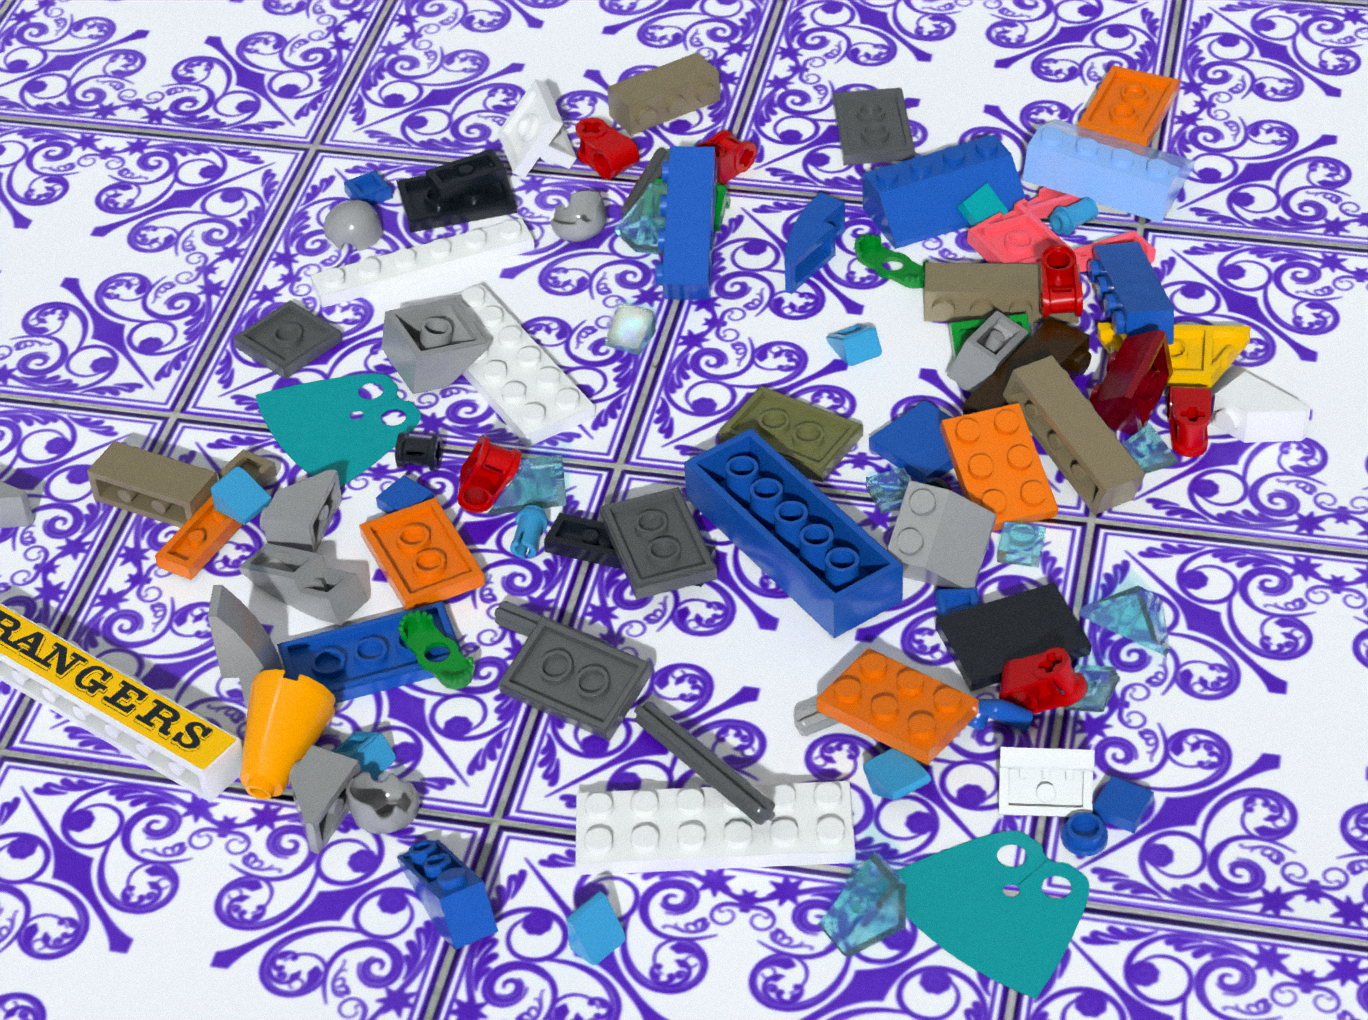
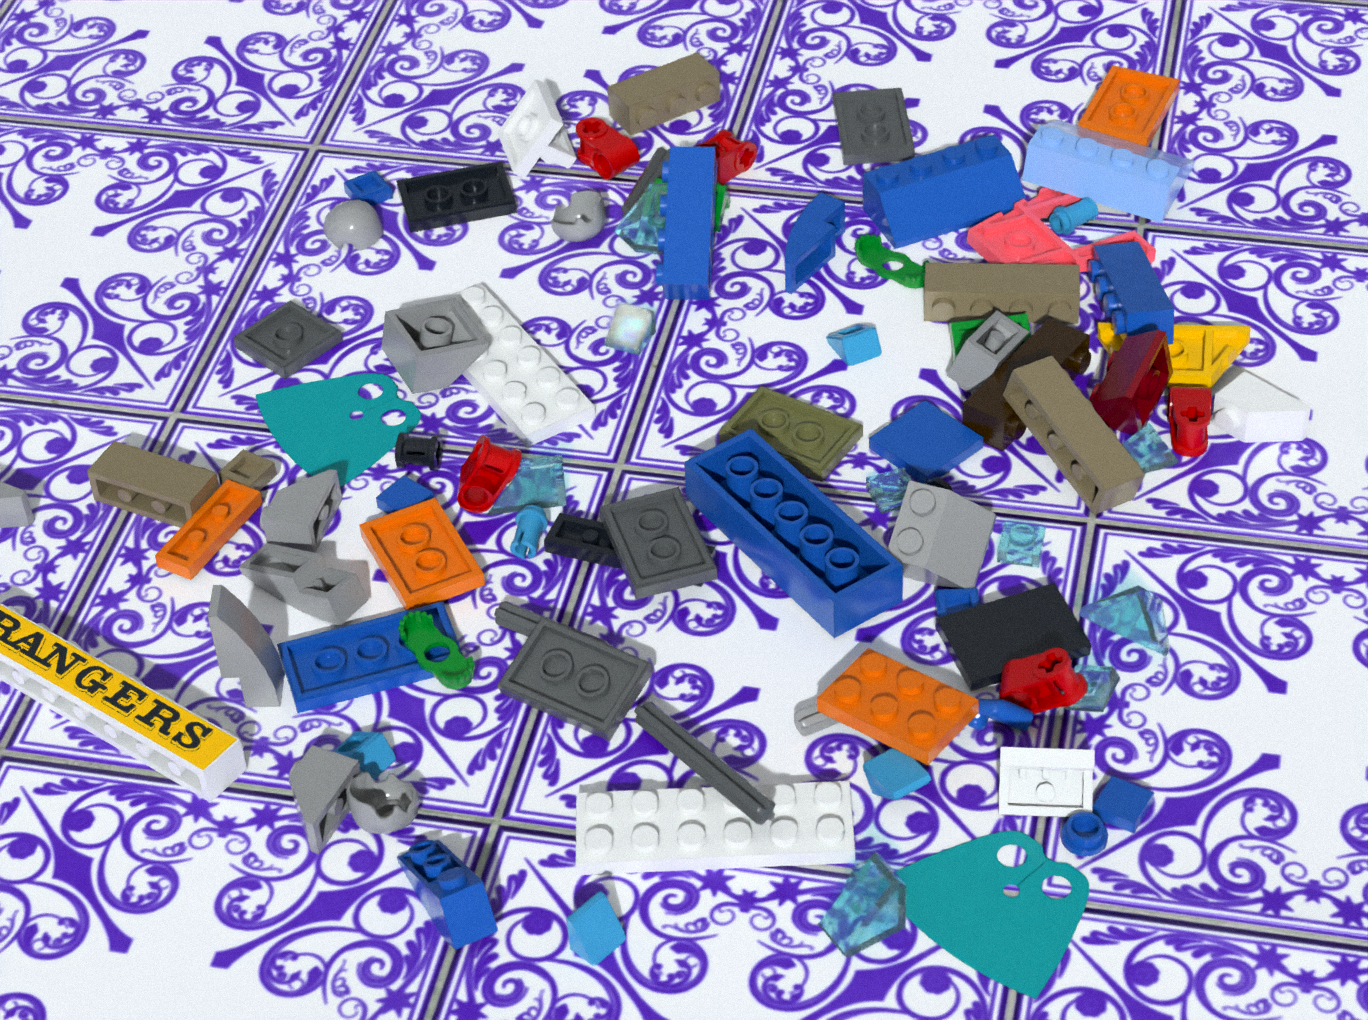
(239, 496): dark azure slope -> none
(280, 729): light orange cone -> none
(422, 262): white plate -> none
(466, 174): black plate -> none
(981, 205): teal tile -> none
(999, 465): orange plate -> none
(1060, 282): red piece -> none

